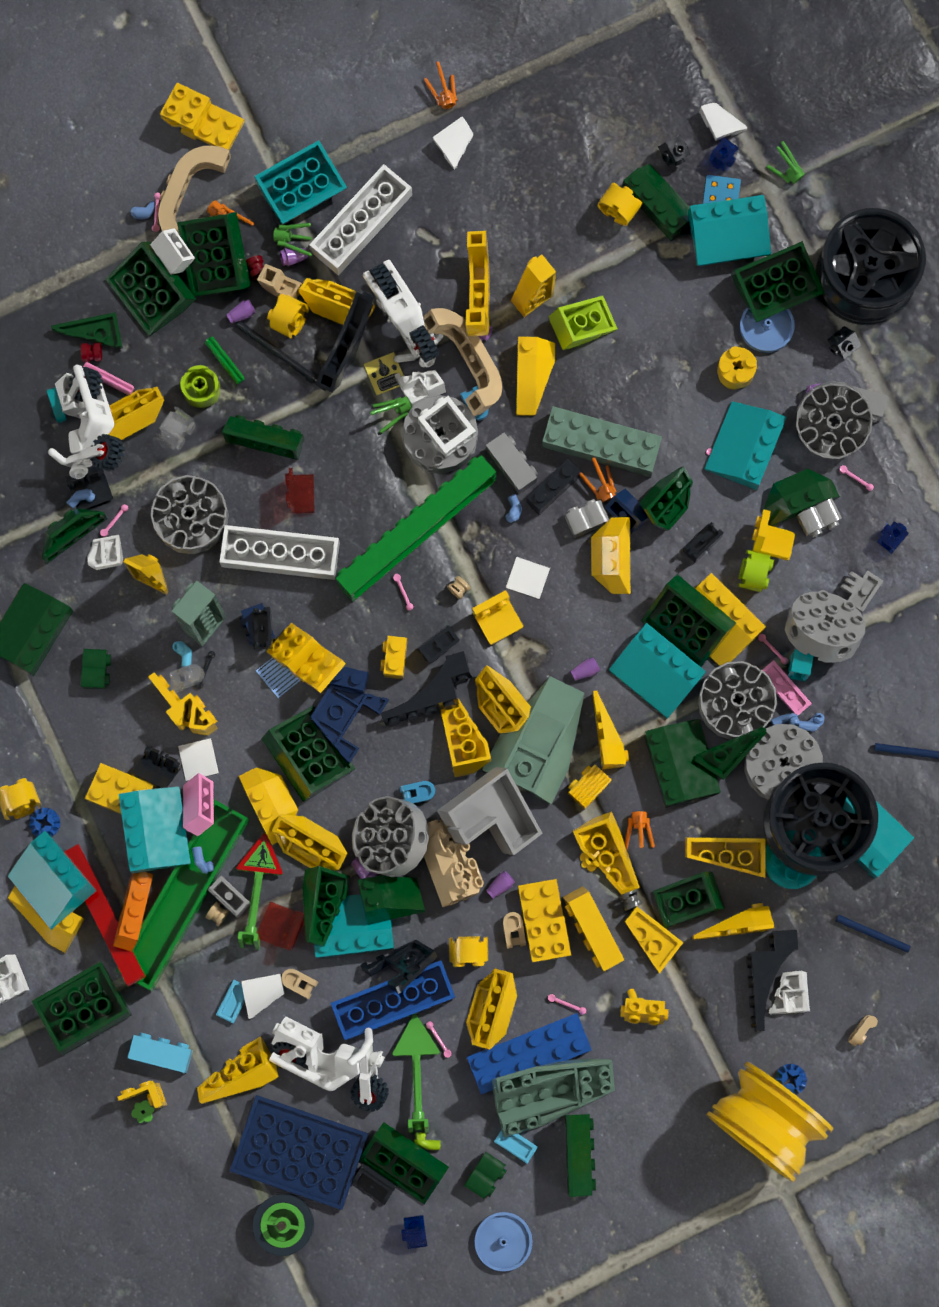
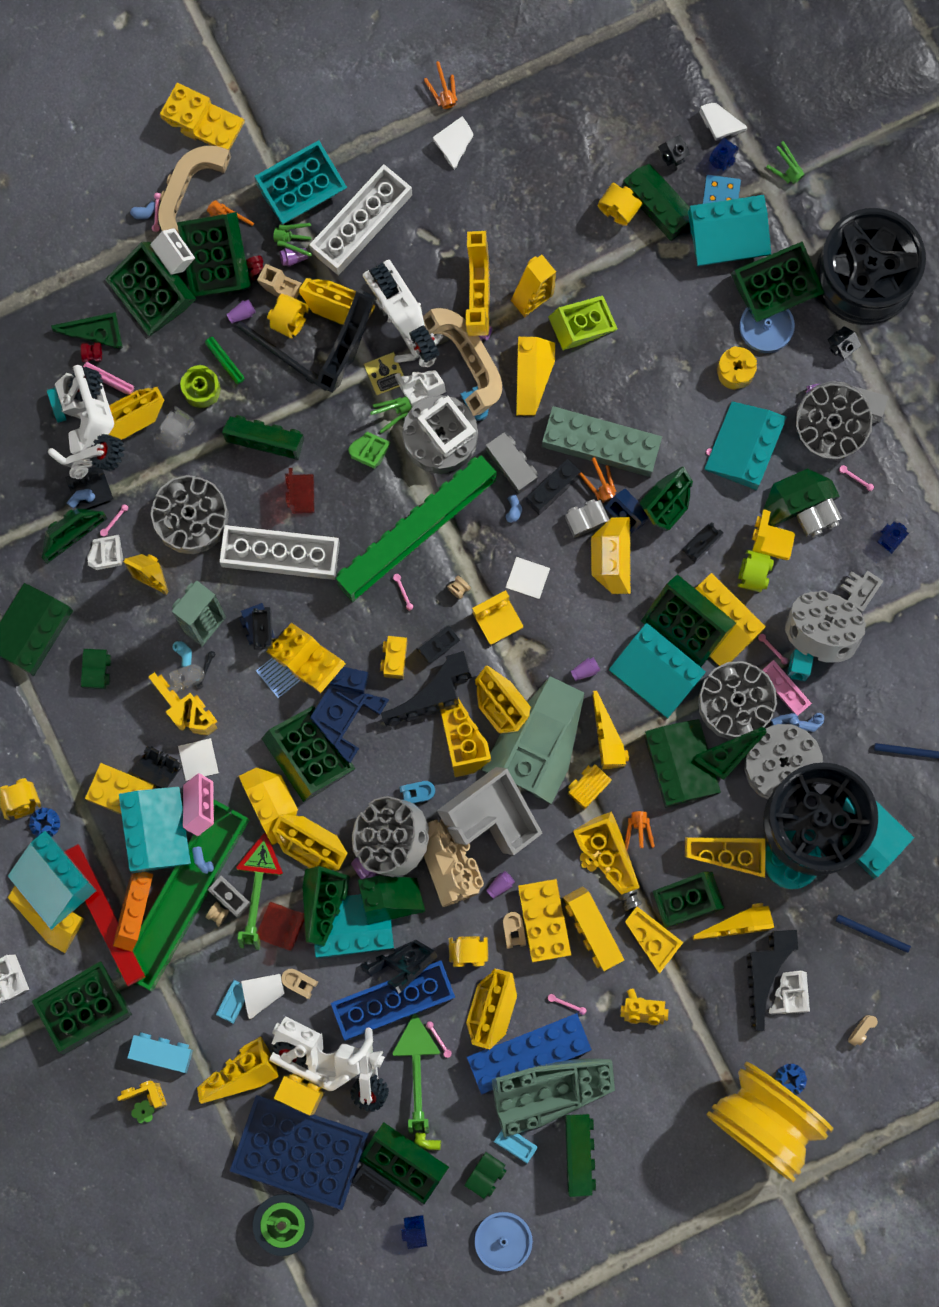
(299, 1094): none -> yellow brick
(369, 449): none -> bright green slope

